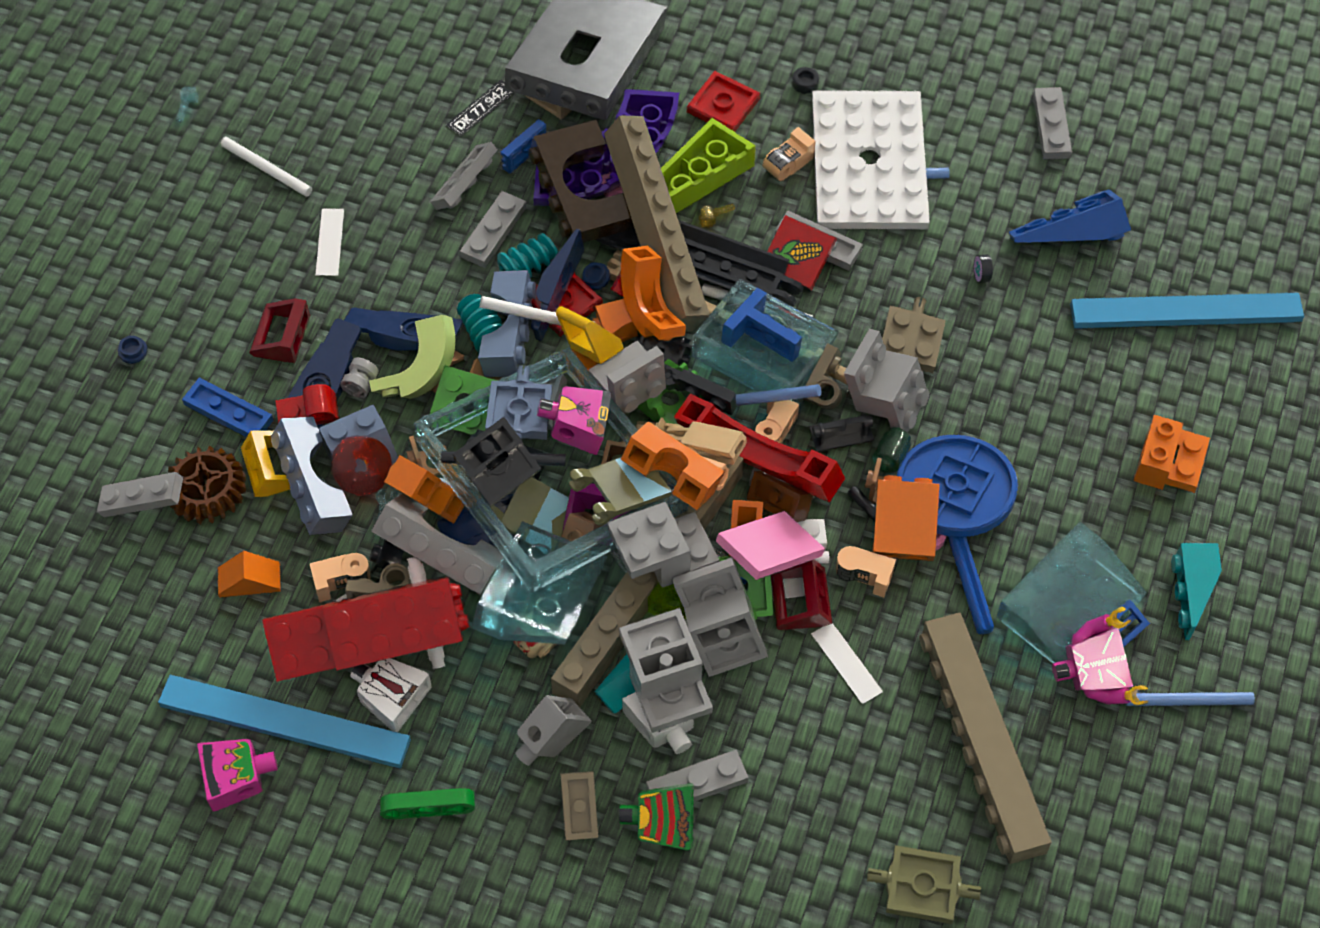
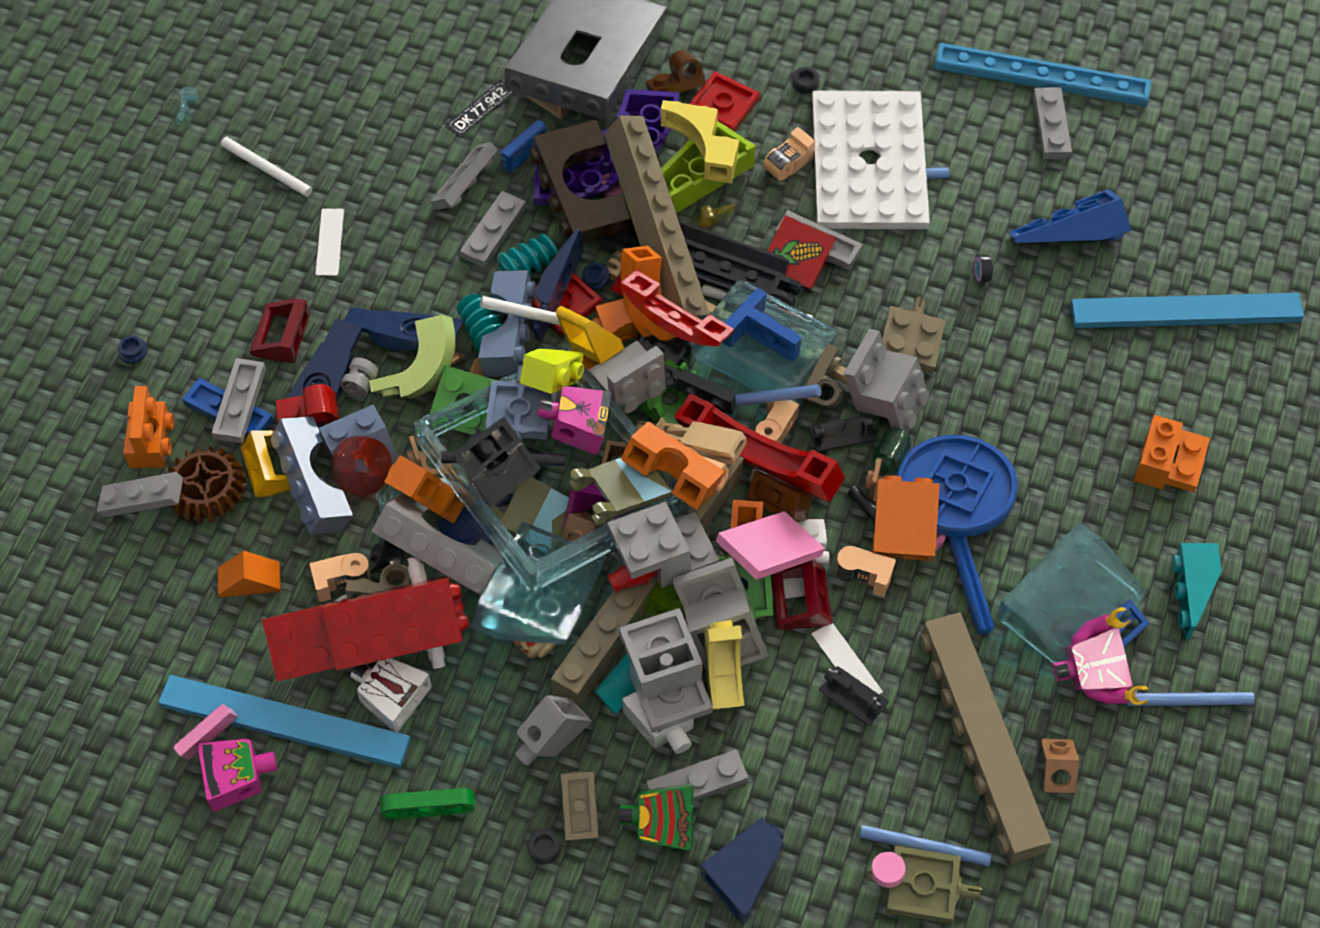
(147, 431): none -> orange brick
(205, 731): none -> bright pink tile
(238, 400): none -> light grey plate
(543, 846): none -> black tile
(551, 369): none -> neon yellow slope
(621, 579): none -> red cone
(644, 296): none -> red slope
(679, 79): none -> reddish brown plate
(700, 126): none -> light yellow arch
(724, 665): none -> light yellow arch
(744, 867): none -> dark blue slope
(853, 695): none -> black hinge
(888, 869): none -> bright pink tile
(904, 840): none -> medium blue bar
(1043, 74): none -> dark azure tile
(1060, 755): none -> medium nougat bracket

